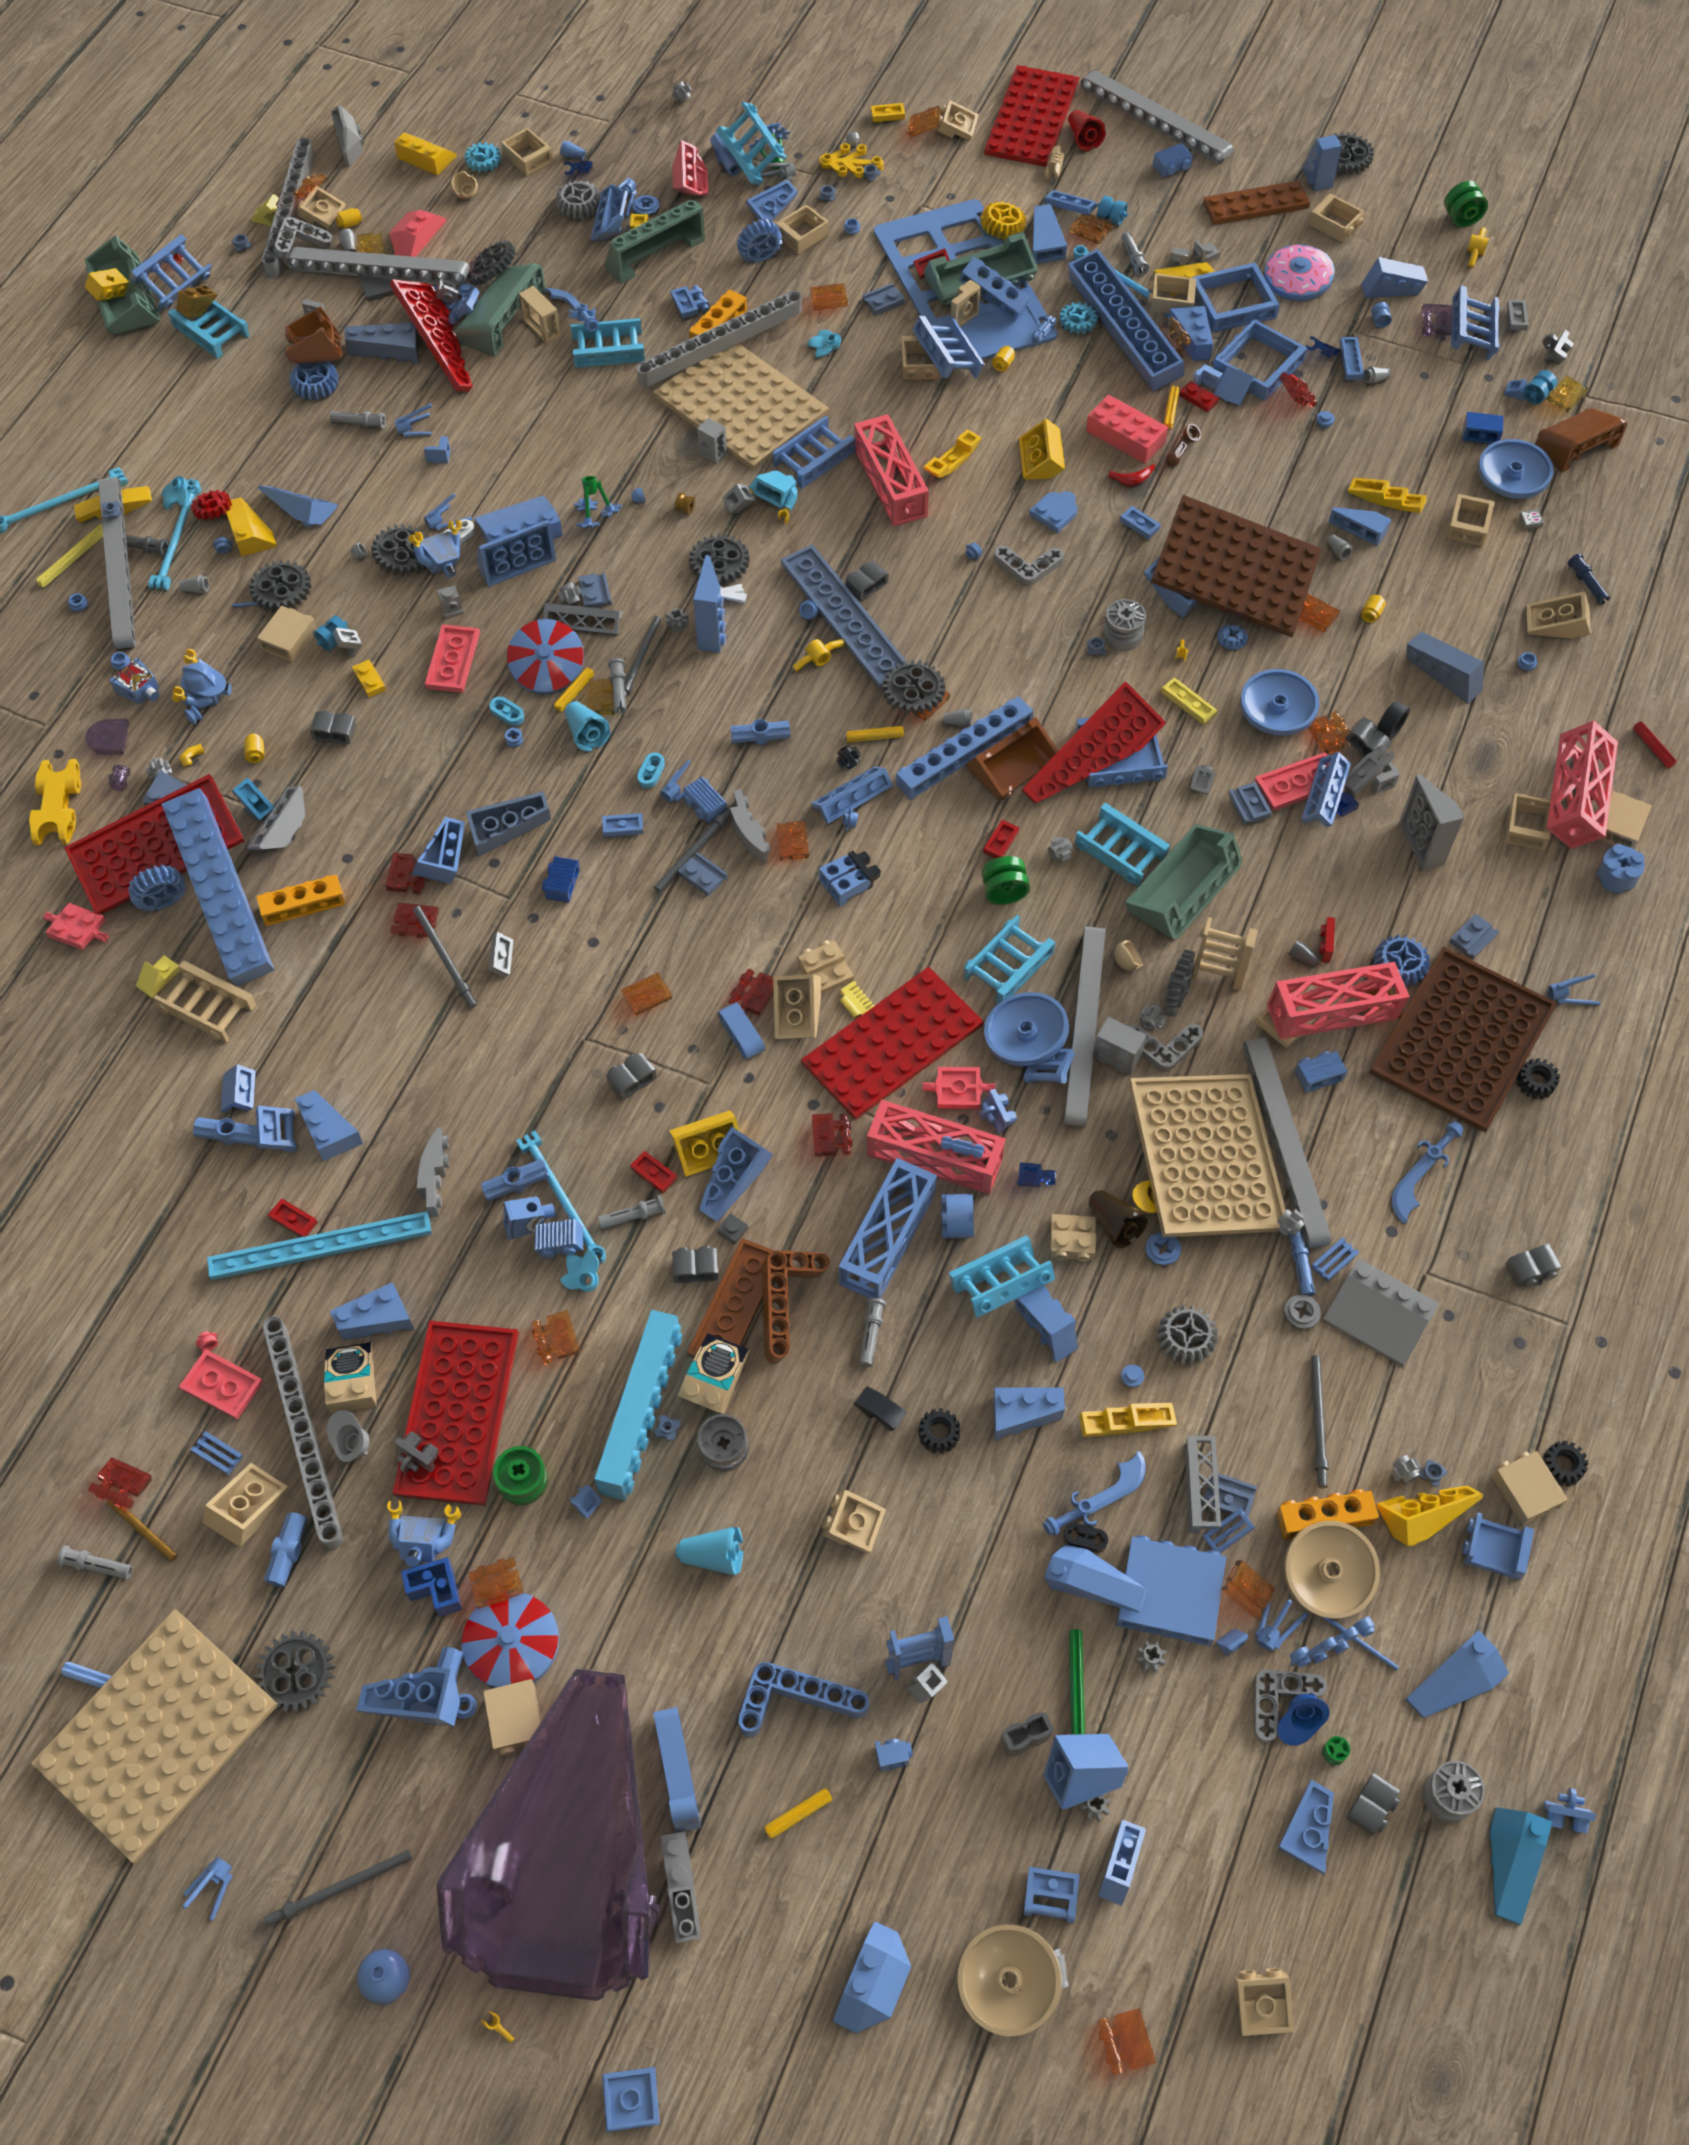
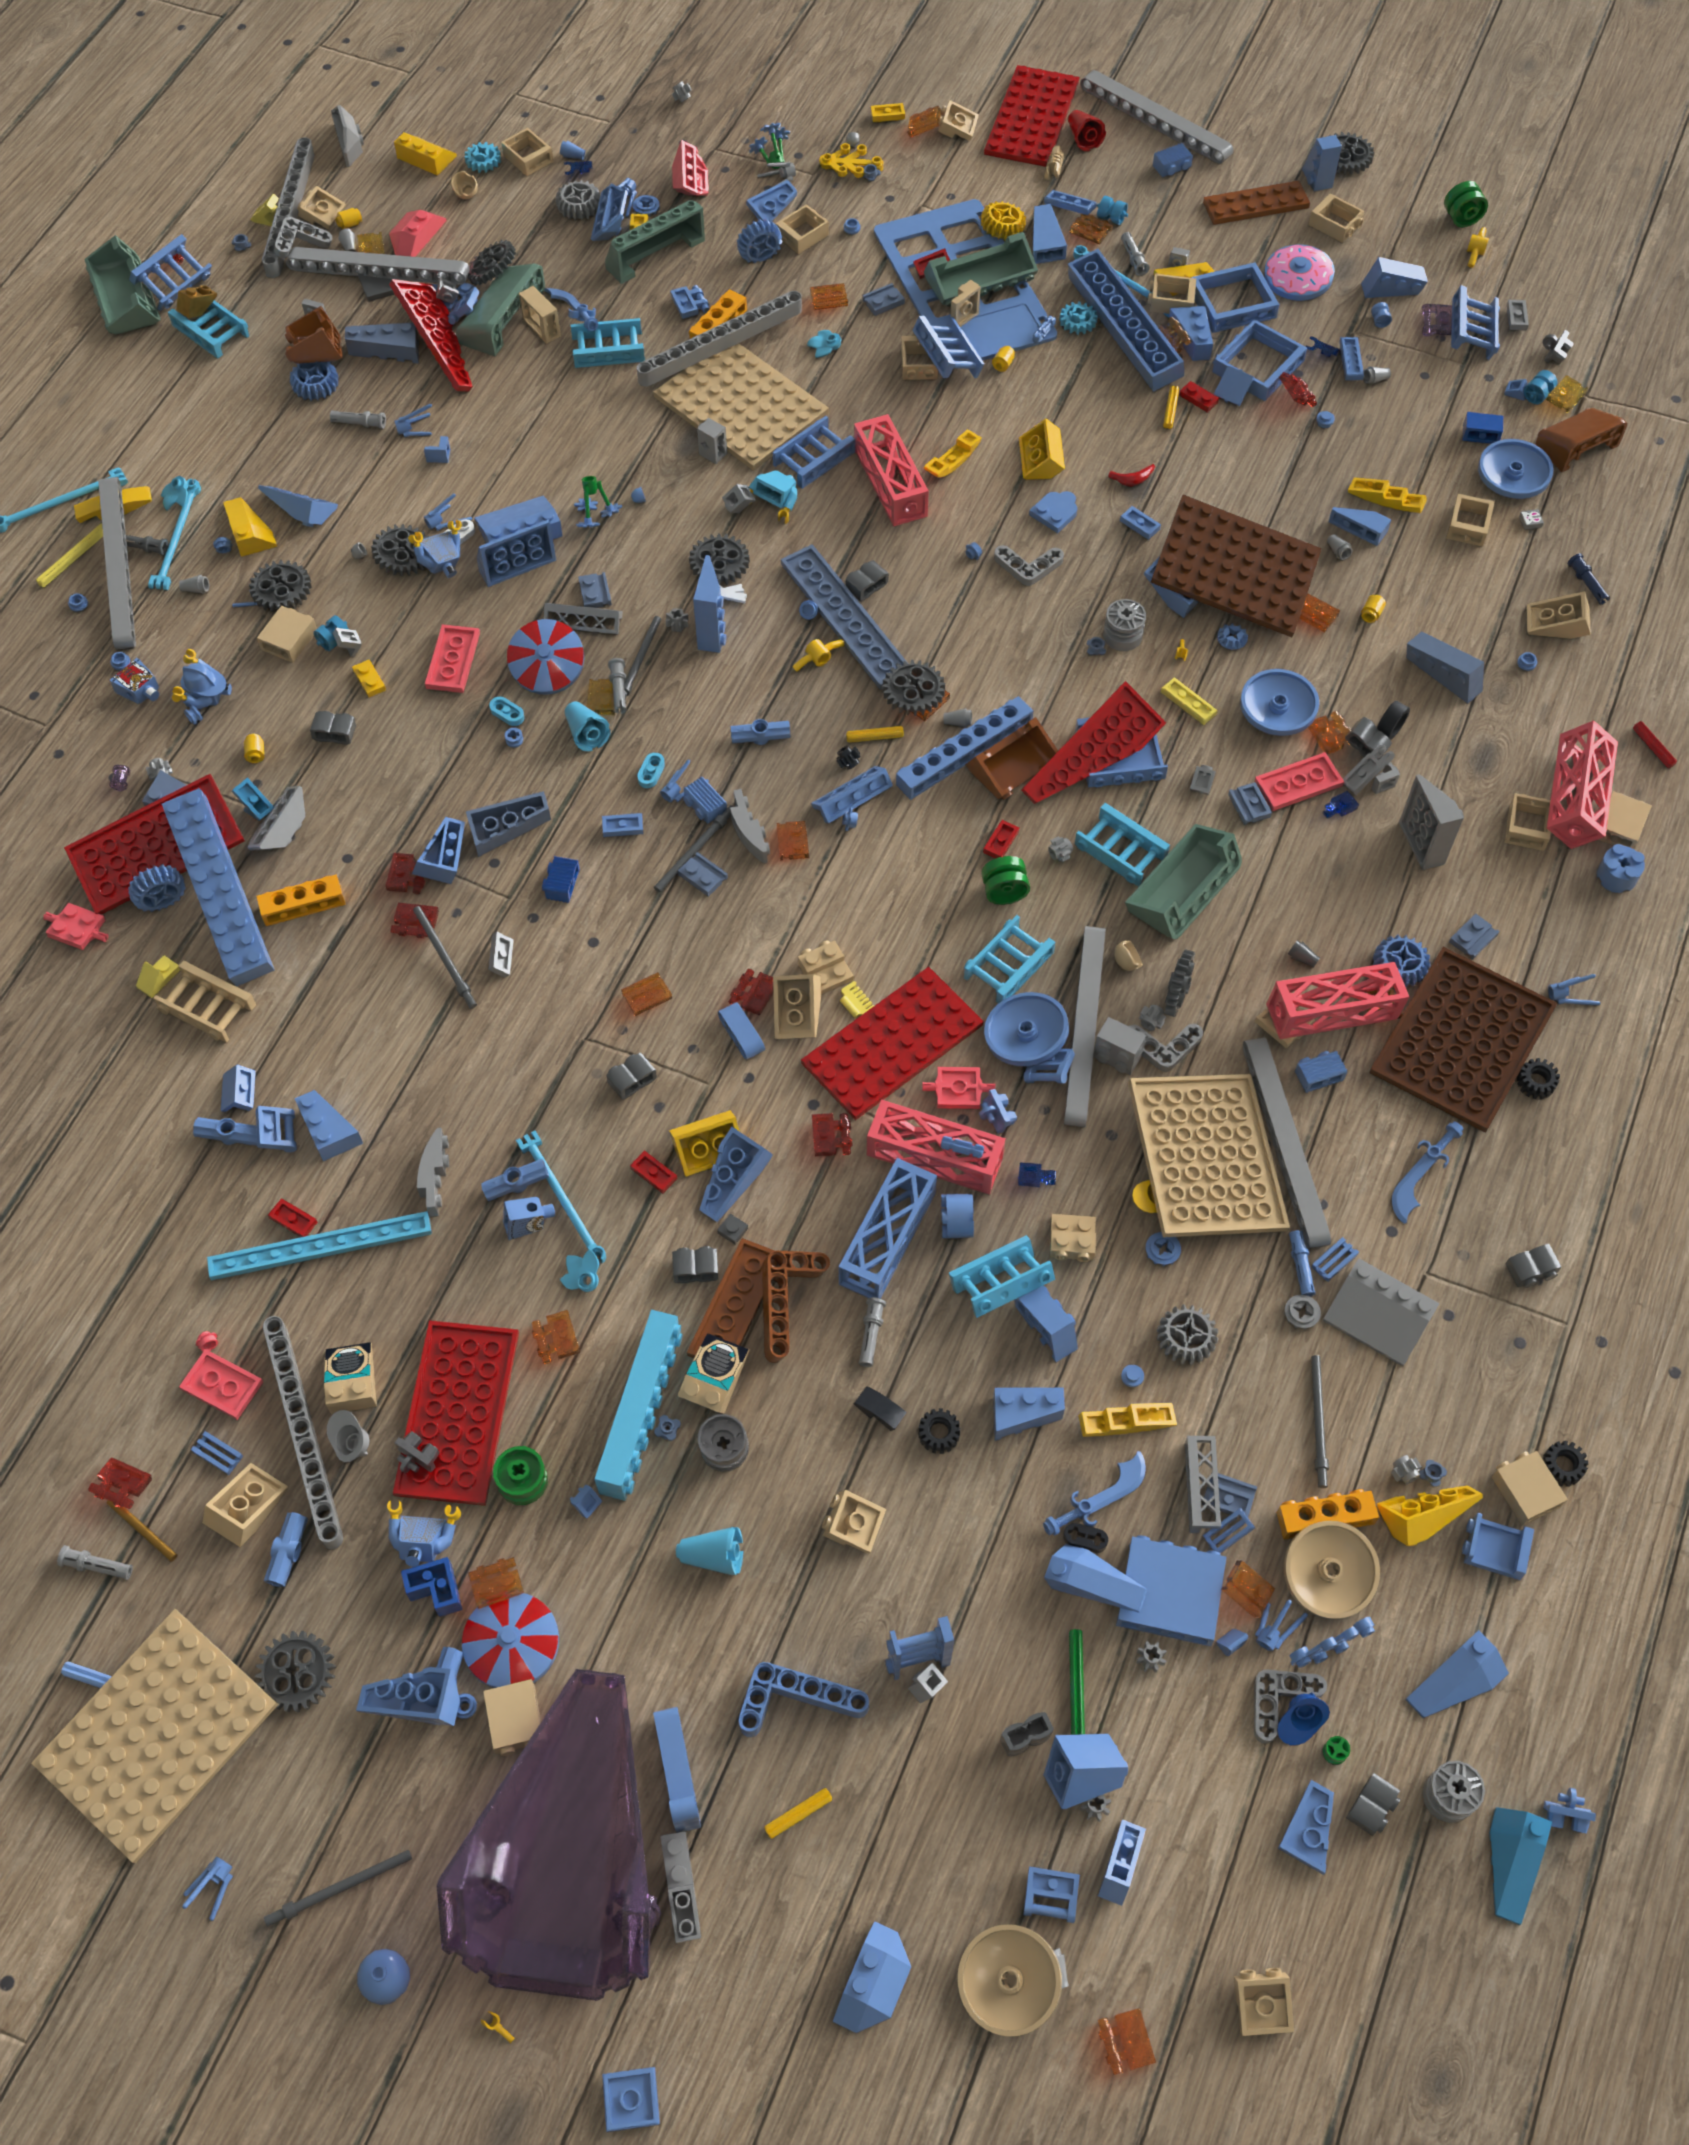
(54, 809): yellow piece -> none
(106, 284): yellow brick -> none
(108, 736): clear purple tile -> none
(111, 510): sand blue plate -> none
(190, 752): yellow arm -> none
(211, 505): red gear -> none
(310, 183): clear orange plate -> none
(372, 1314): medium blue wedge -> none
(450, 602): light grey brick -> none
(558, 1238): medium blue brick -> none
(569, 593): light grey gear -> none
(572, 691): yellow axle -> none
(642, 1210): light grey pin -> none
(684, 503): pearl gold wheel -> none
(724, 156): medium blue piece -> none
(736, 147): medium azure fence -> none
(827, 193): sand blue plate -> none
(848, 876): medium blue hips -> none
(893, 1754): medium blue brick -> none
(996, 297): medium blue brick -> none
(1117, 1218): dark brown cone -> none
(1126, 429): coral brick -> none
(1173, 458): reddish brown piece -> none
(1205, 252): light grey bracket -> none
(1207, 376): light blue bracket -> none
(1243, 953): tan fence -> none
(1290, 1222): light grey gear -> none
(1327, 946): red plate -> none
(1330, 788): medium blue fence -> none
(1365, 1645): medium blue axle -> none

